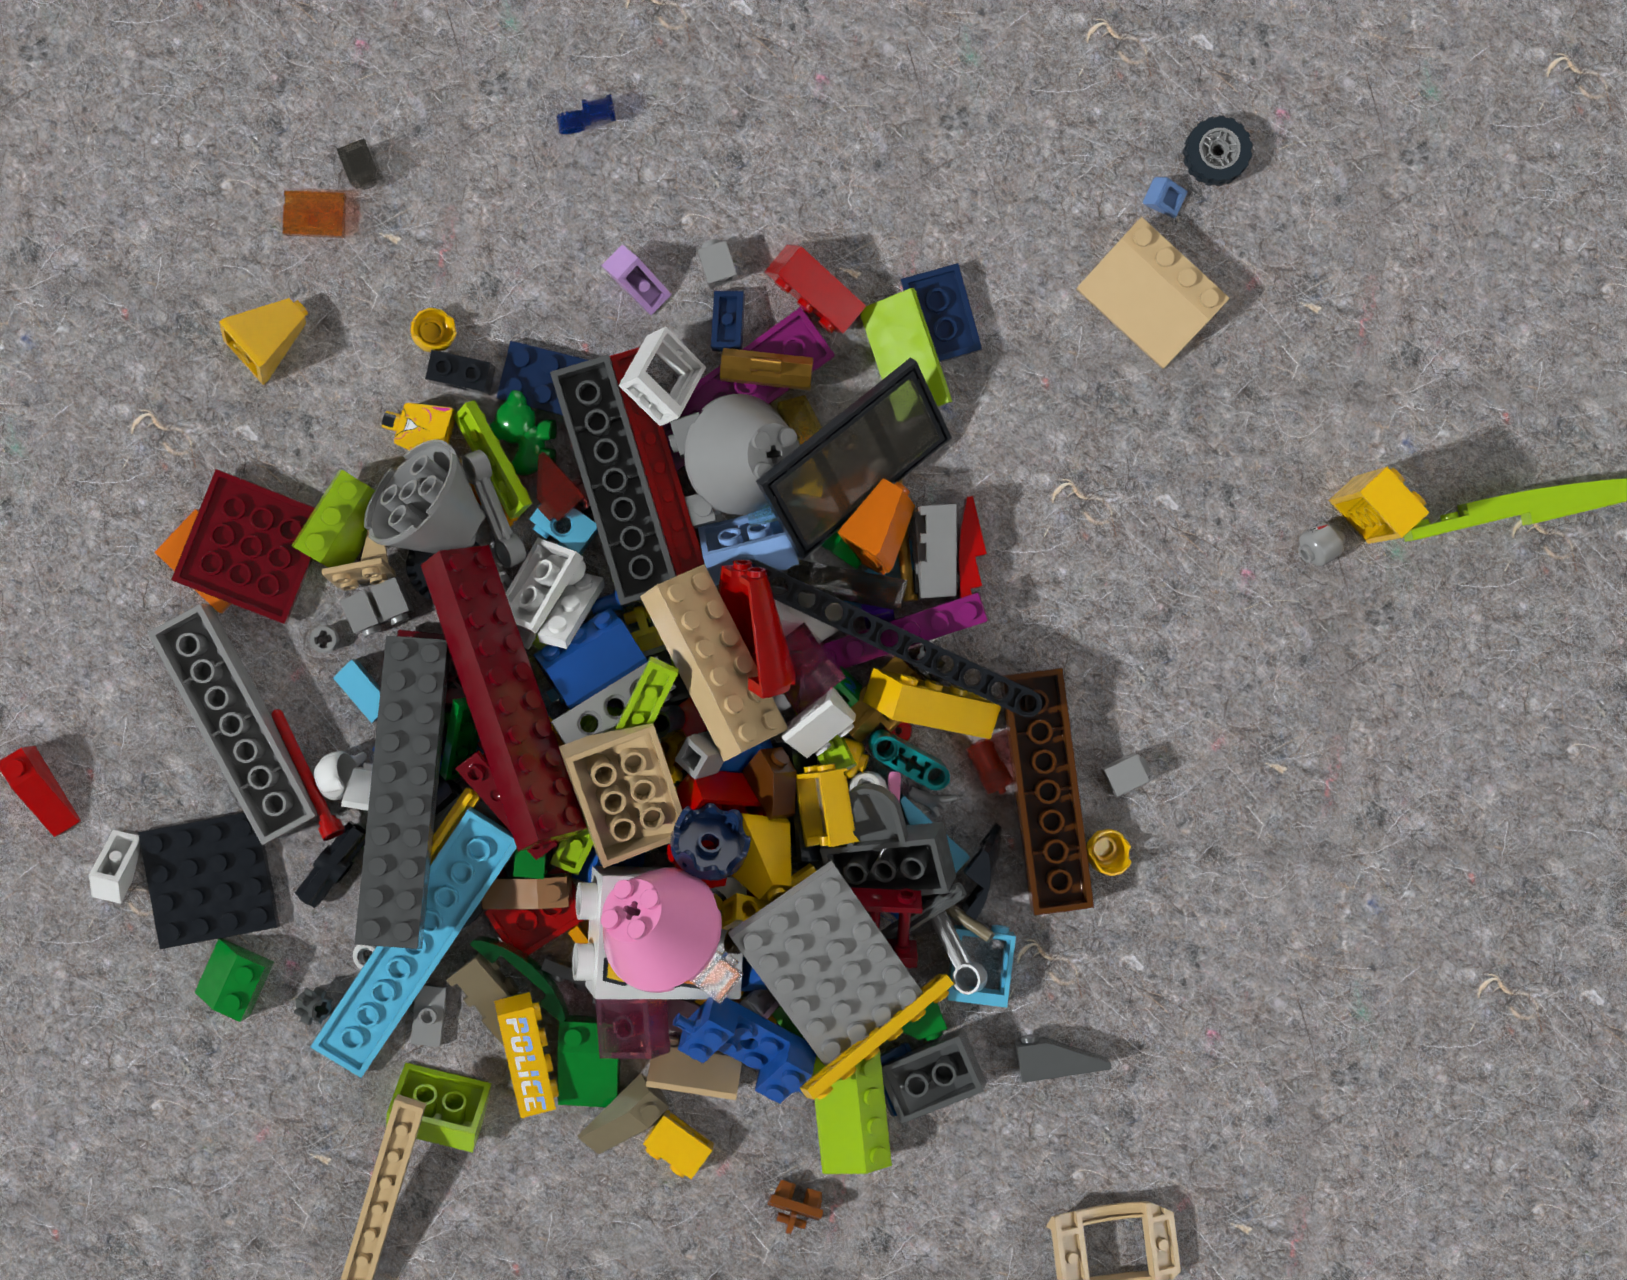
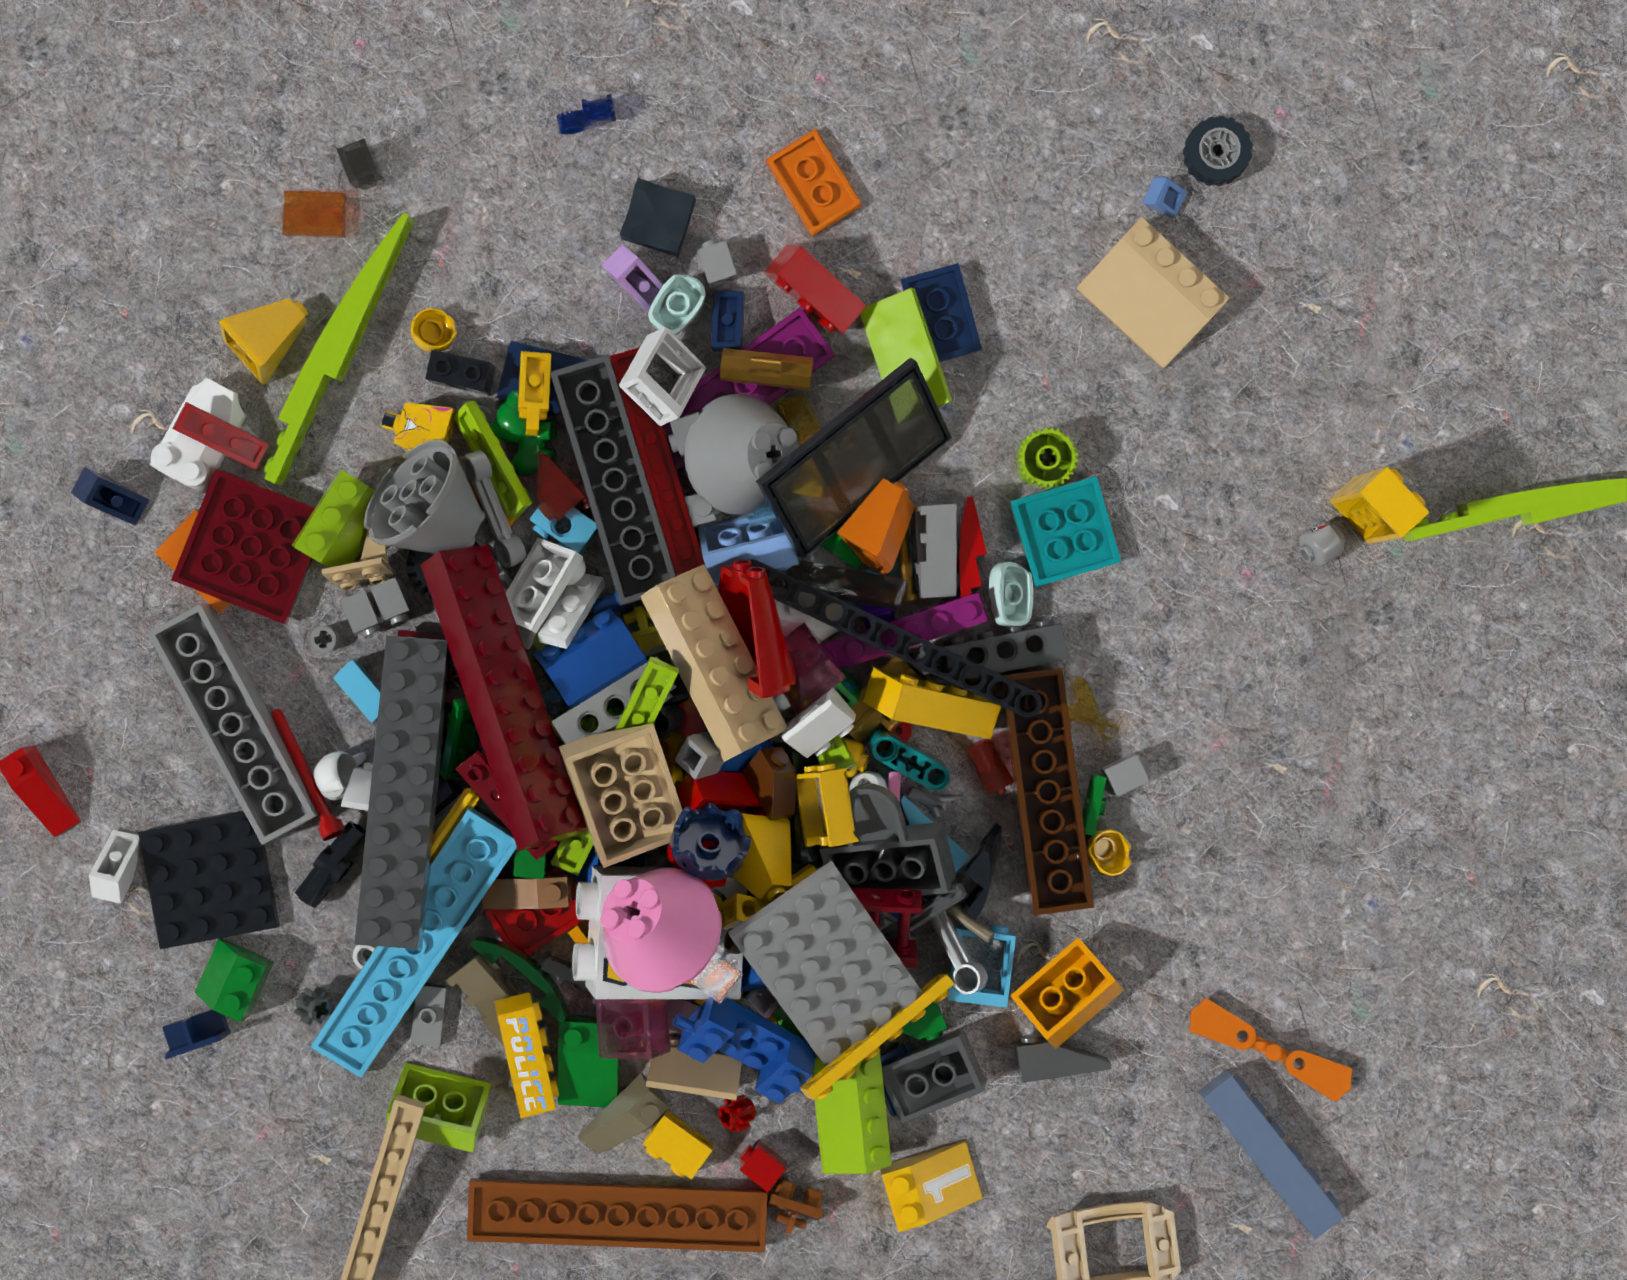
(109, 496): none -> dark blue slope
(187, 458): none -> white slope
(195, 1032): none -> dark blue panel
(221, 435): none -> red tile
(335, 348): none -> lime slope
(534, 389): none -> yellow hinge
(617, 1215): none -> dark orange plate
(658, 217): none -> black brick
(677, 303): none -> light aqua piece
(737, 1113): none -> red gear
(762, 1165): none -> red brick
(813, 182): none -> orange tile
(931, 1185): none -> yellow slope
(1010, 594): none -> light aqua piece
(1052, 648): none -> dark grey brick
(1055, 473): none -> lime brick
(1065, 531): none -> teal plate
(1066, 993): none -> light orange brick
(1088, 711): none -> clear yellow piece
(1094, 803): none -> green plate
(1271, 1154): none -> sand blue brick
(1317, 1072): none -> orange piece

